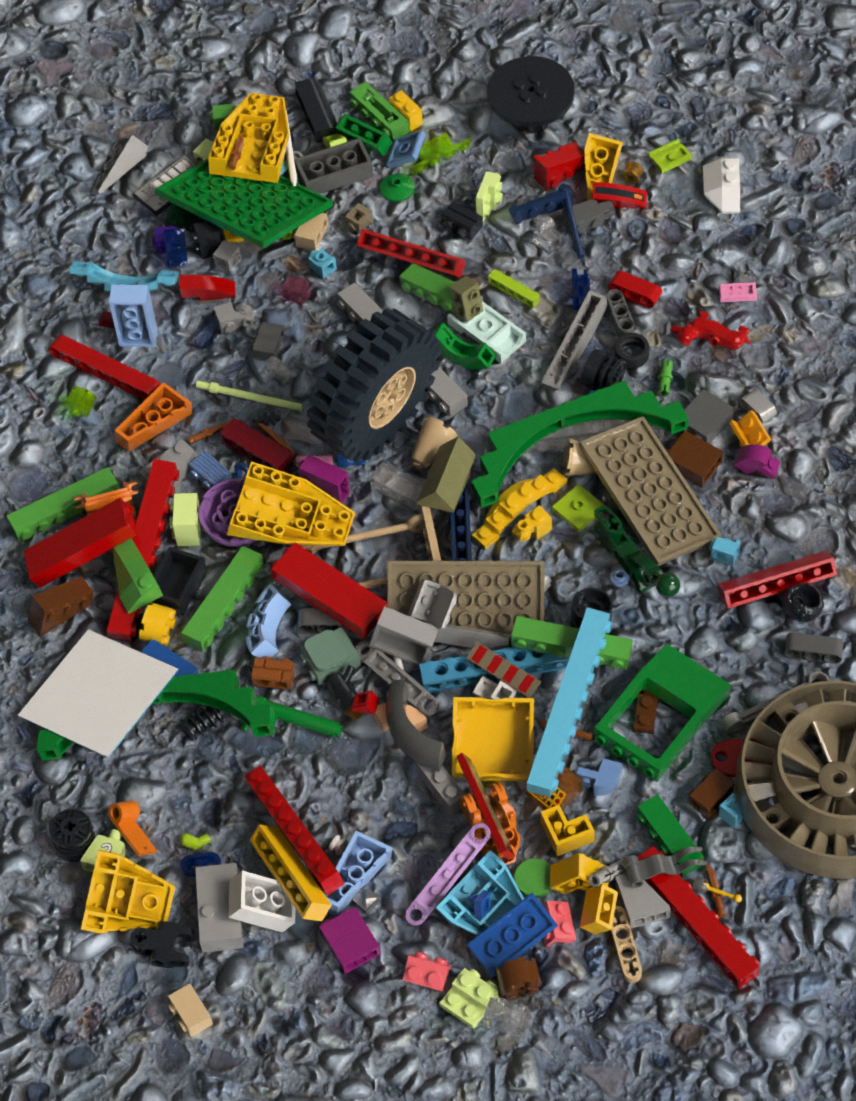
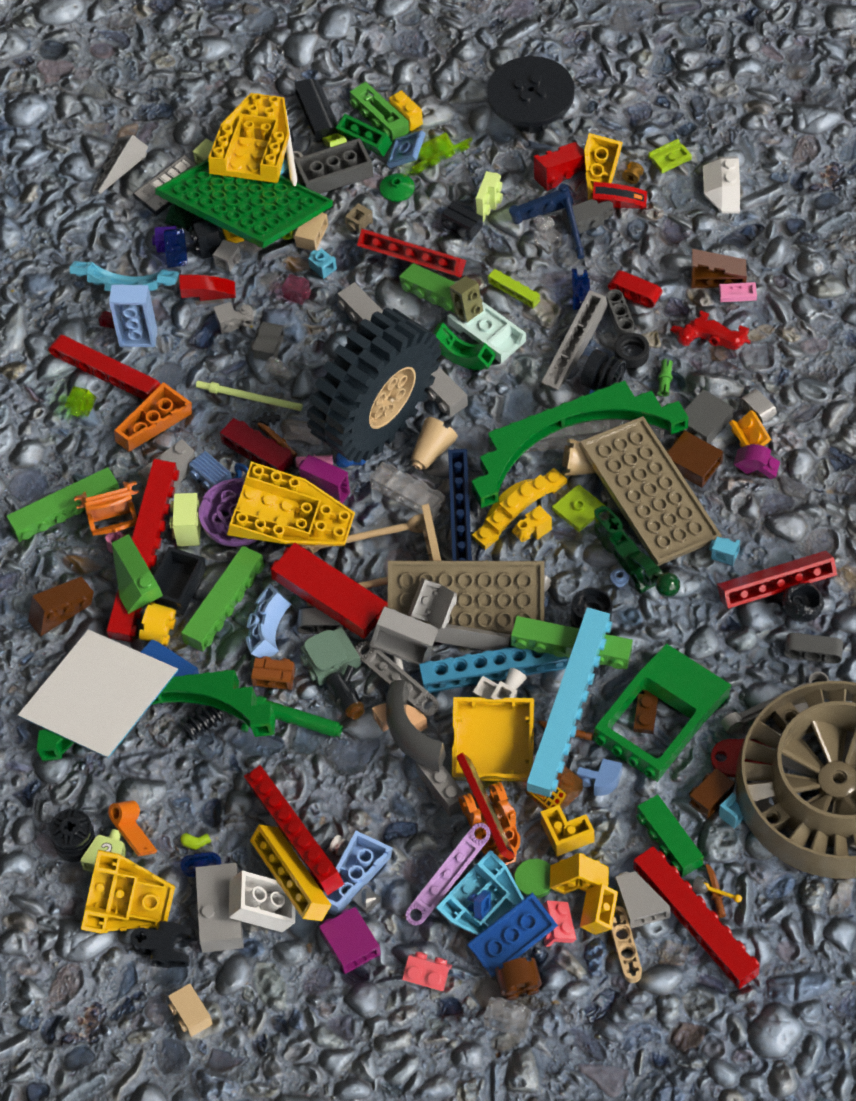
(80, 542): red brick -> none
(207, 433): dark orange piece -> none
(220, 113): bright green brick -> none
(236, 154): dark orange piece -> none
(365, 702): red slope -> none
(447, 476): olive slope -> none
(469, 997): yellowish green plate -> none
(503, 670): tile -> none
(606, 873): light grey pin -> none
(658, 864): dark grey flag -> none
(713, 269): none -> reddish brown wedge

